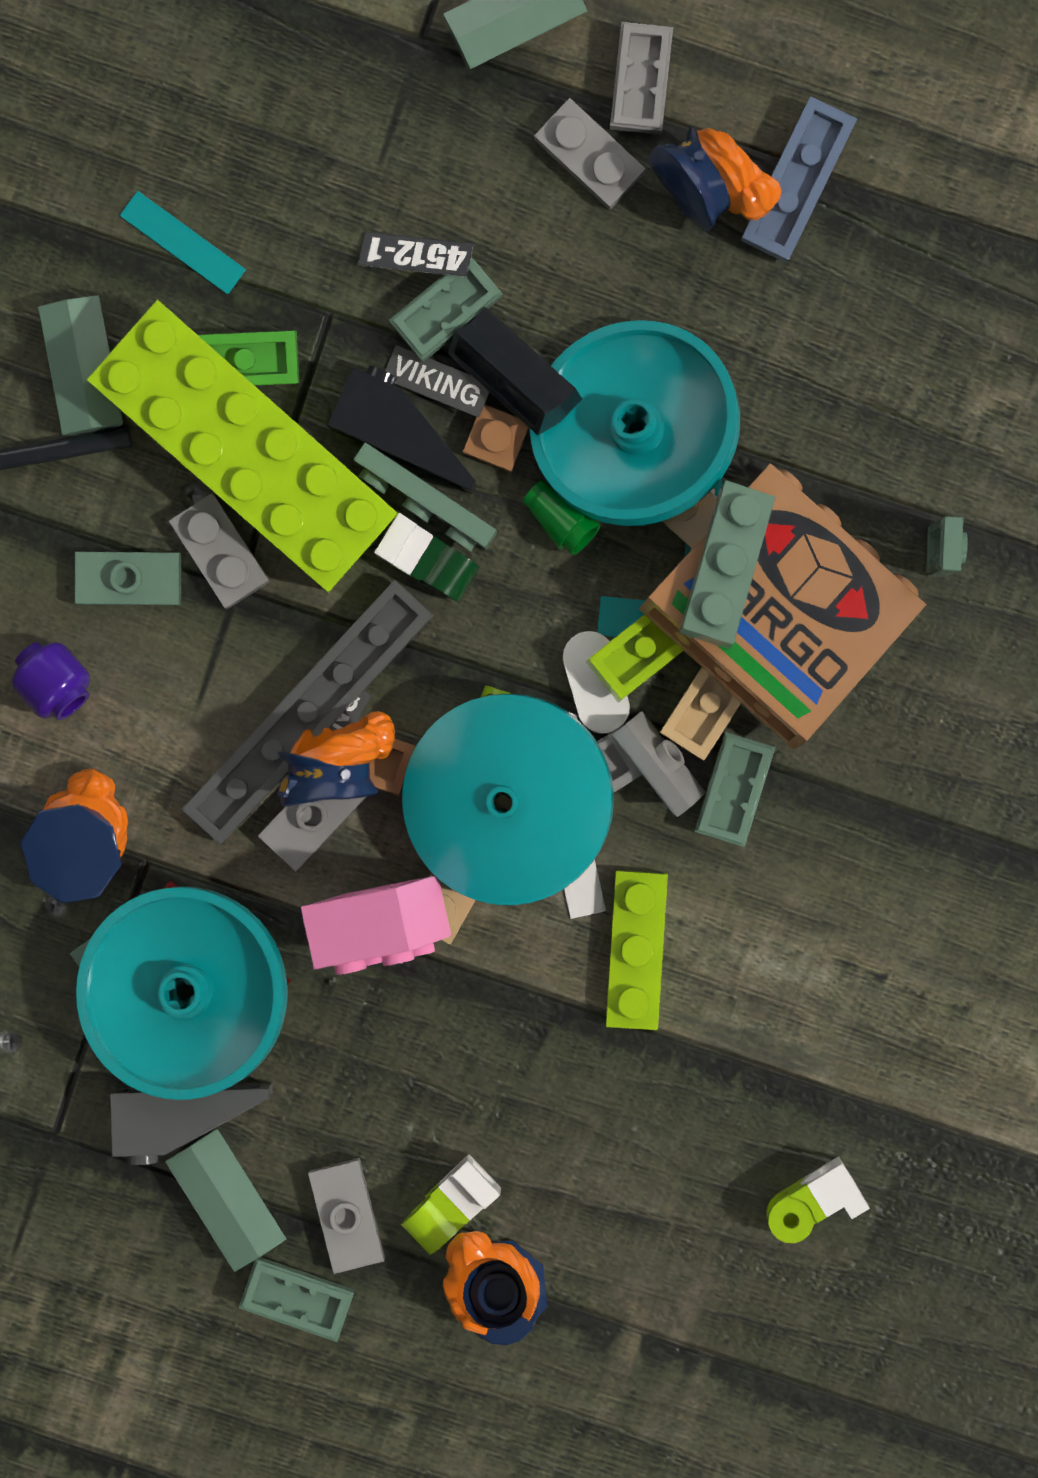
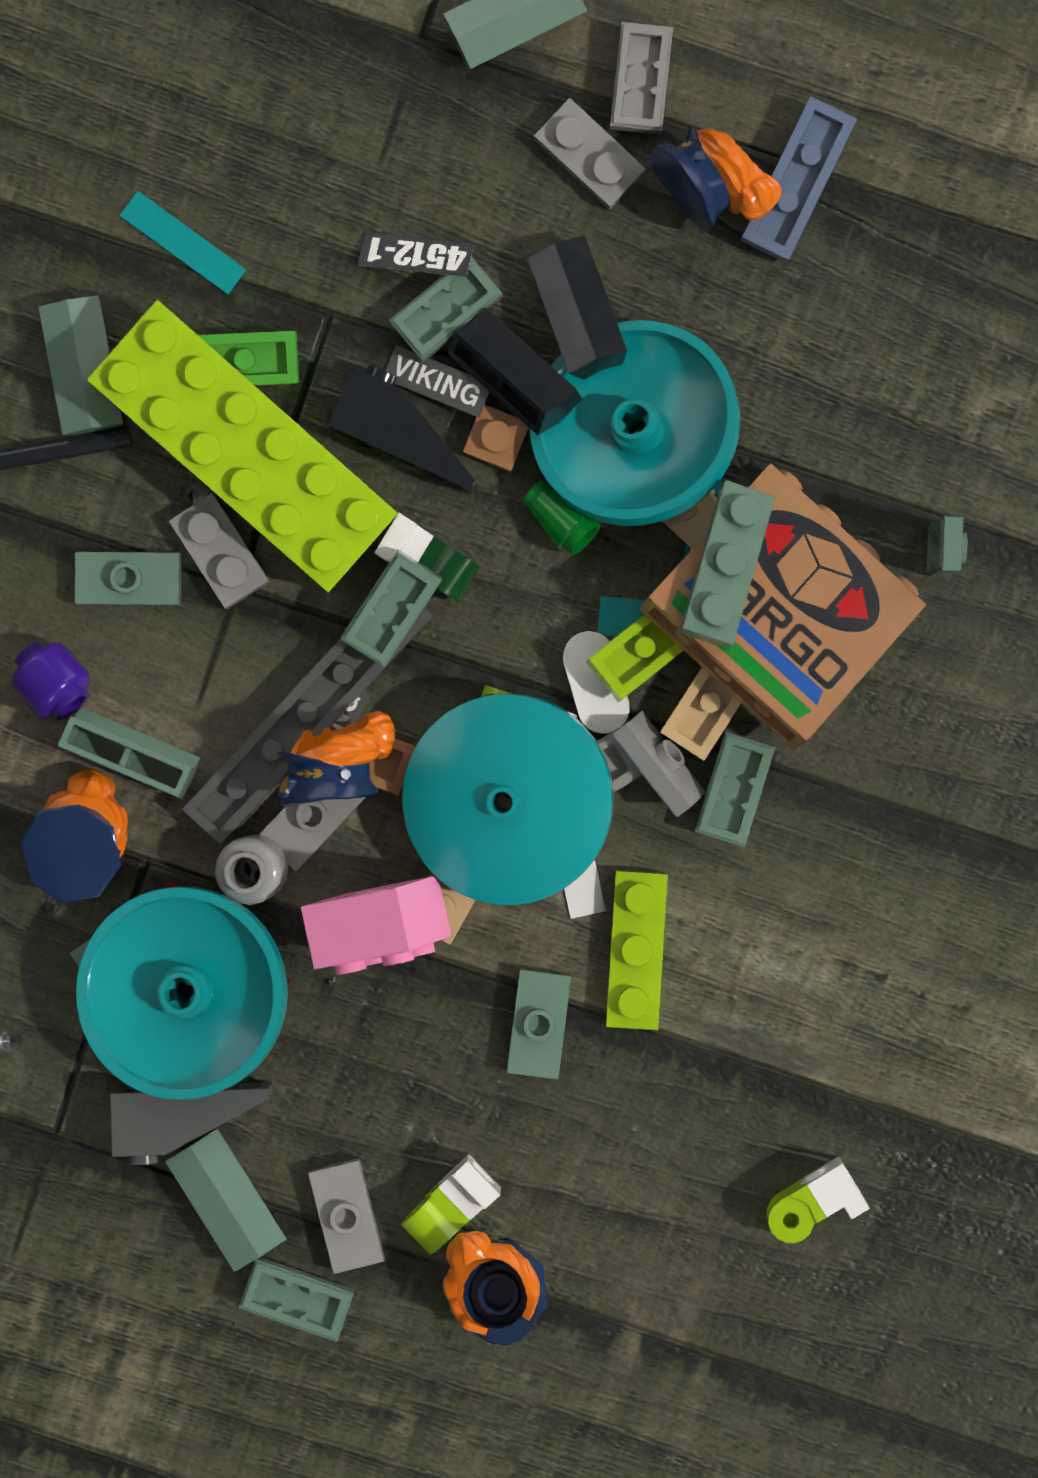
(125, 759): none -> sand green piece
(235, 876): none -> light grey head
(391, 608): none -> sand green plate
(423, 499): sand green plate -> none
(539, 1023): none -> sand green plate
(578, 307): none -> black piece

